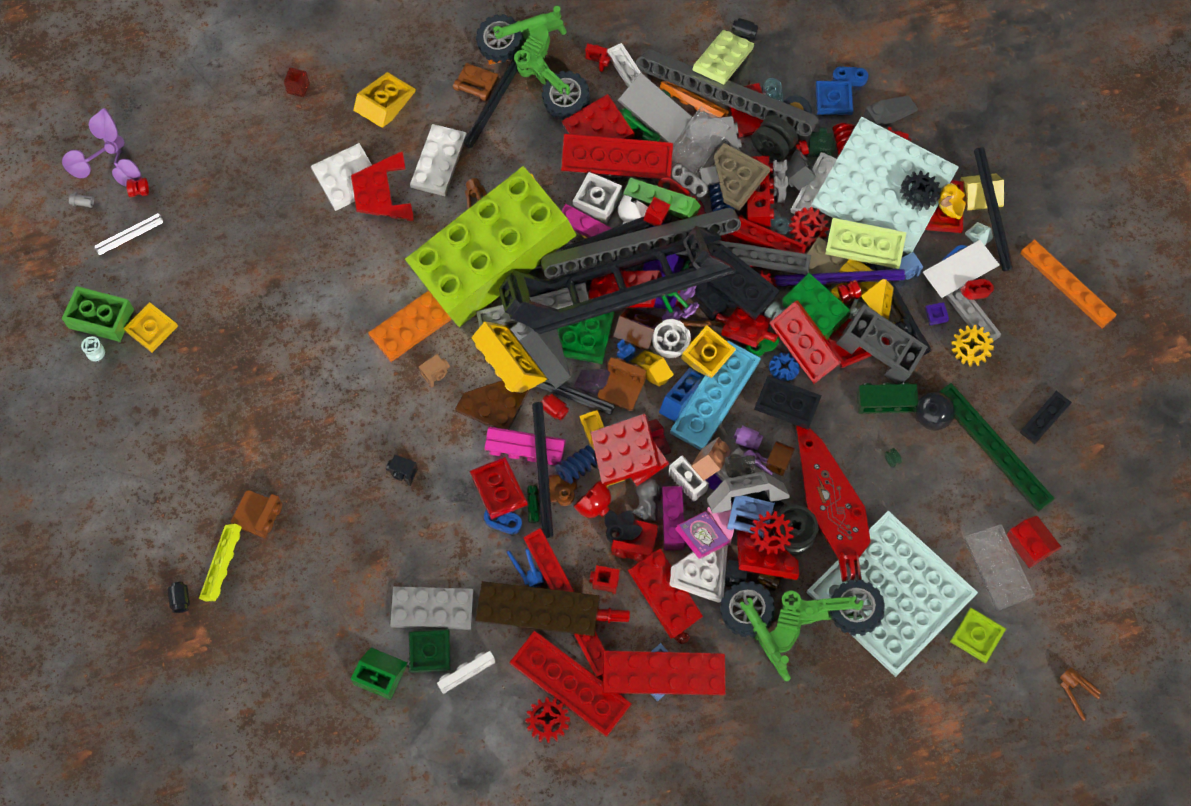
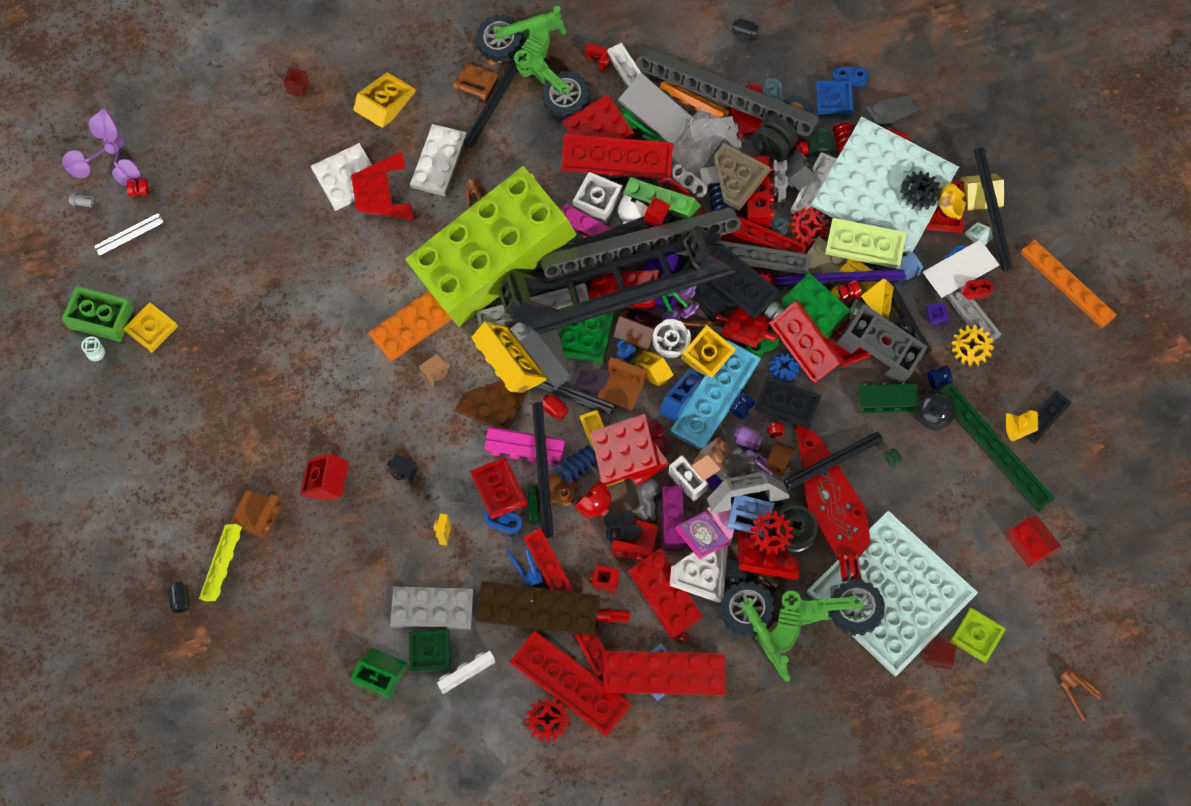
(324, 477): none -> red slope
(442, 529): none -> yellow plate
(723, 57): yellowish green plate -> none
(742, 406): none -> clear blue wheel
(776, 430): none -> red plate
(833, 460): none -> black axle
(939, 377): none -> clear blue wheel
(940, 654): none -> clear red brick
(999, 567): clear plate -> none
(1021, 425): none -> yellow slope

